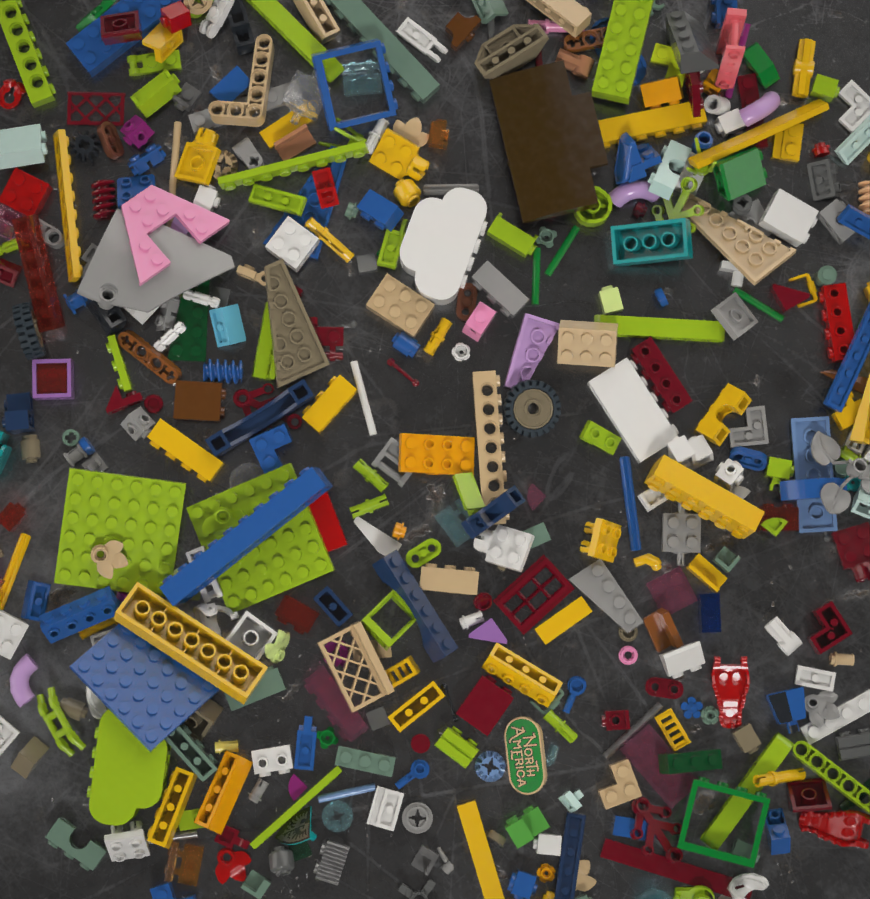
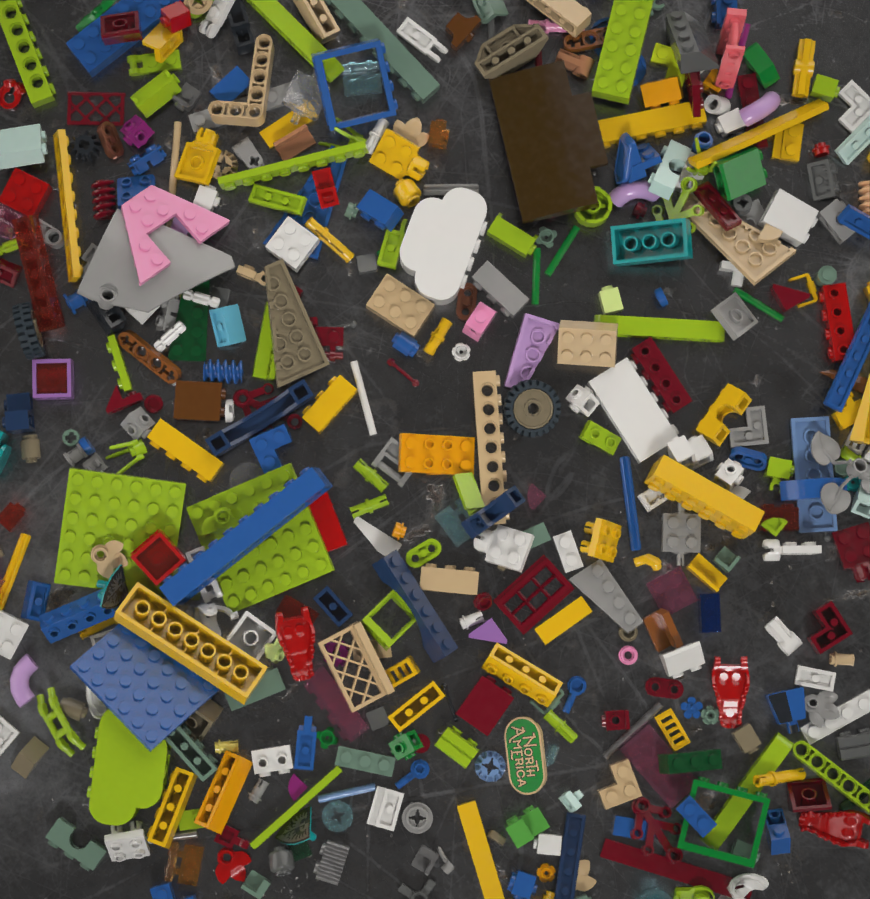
(113, 590): none -> shield
(135, 448): none -> lime plant
(157, 556): none -> piece
(229, 411): none -> white tile
(297, 639): none -> red animal
(405, 745): none -> green brick
(568, 551): none -> white plate
(582, 400): none -> white brick
(696, 816): none -> blue plate
(717, 206): none -> dark red tile
(769, 234): none -> tan tile
(788, 548): none -> white plate

